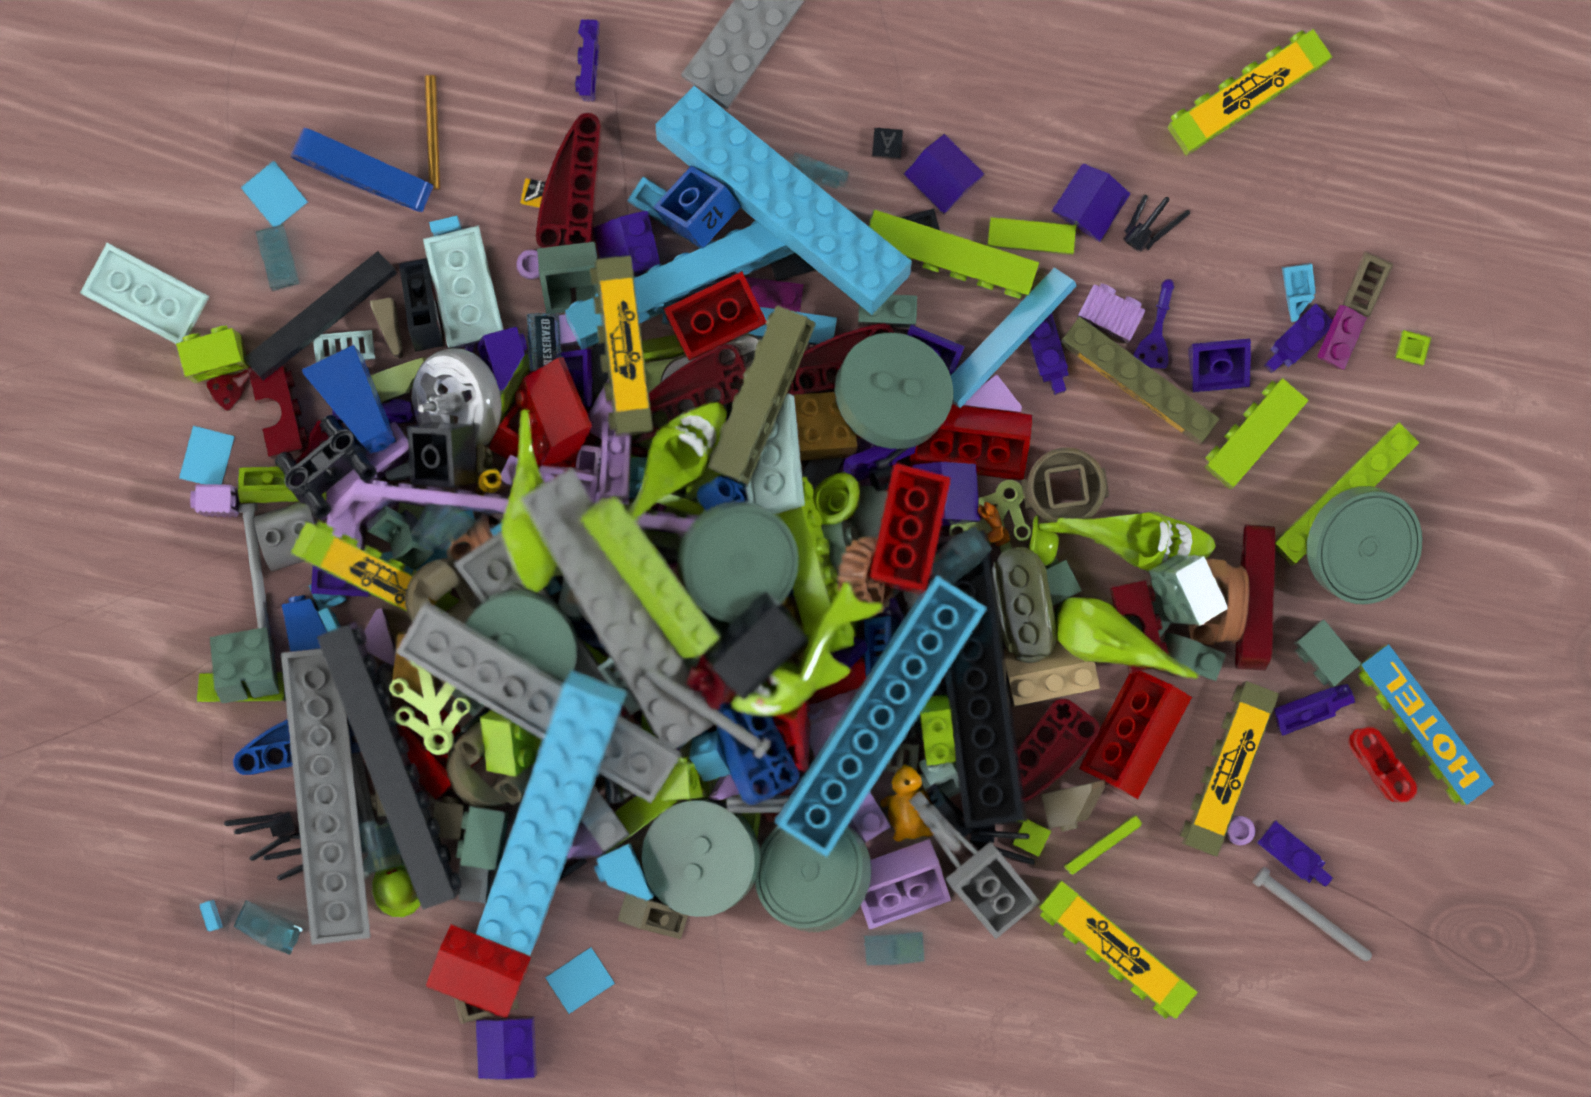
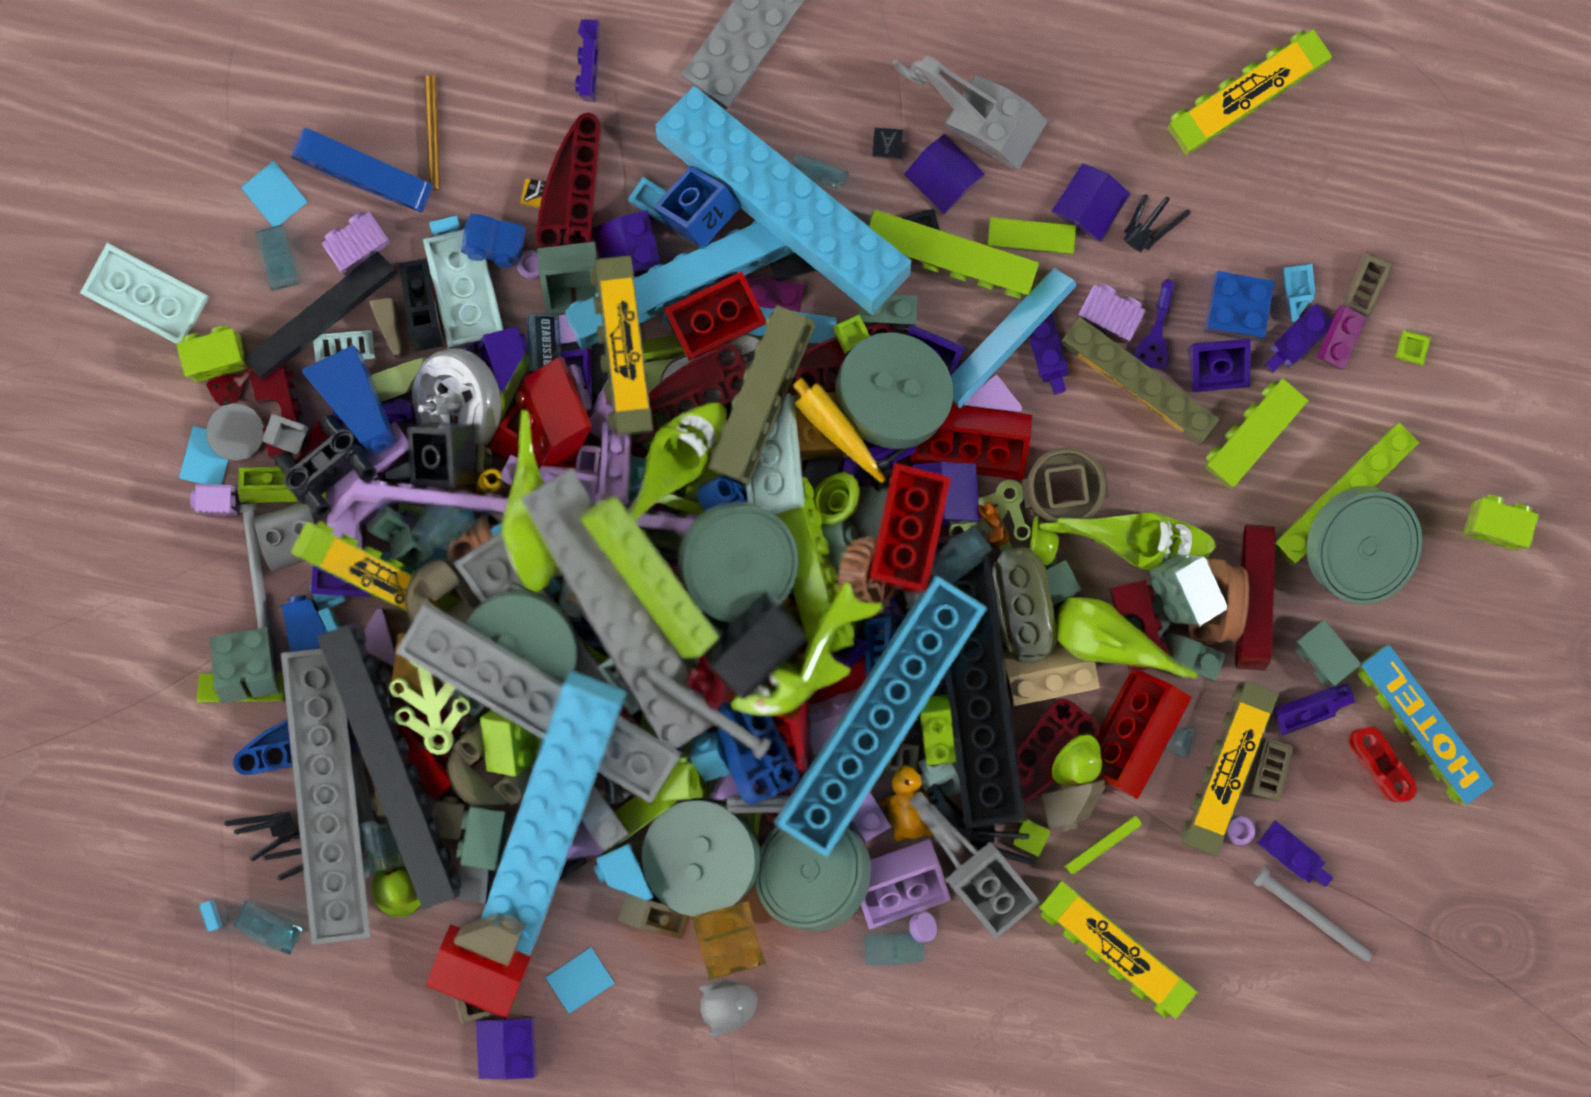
(235, 431): none -> light grey tile
(285, 434): none -> light grey panel
(355, 242): none -> lavender brick
(492, 937): none -> dark tan slope
(493, 240): none -> blue brick
(578, 380): none -> lavender piece
(727, 1005): none -> light grey helmet
(728, 940): none -> clear yellow brick
(834, 425): none -> yellow piece
(850, 332): none -> lime tile
(923, 927): none -> lavender tile
(984, 113): none -> light grey slope
(1078, 762): none -> lime hat
(1181, 742): none -> clear light blue tile
(1239, 306): none -> blue brick
(1261, 766): none -> dark tan slope
(1501, 523): none -> lime brick

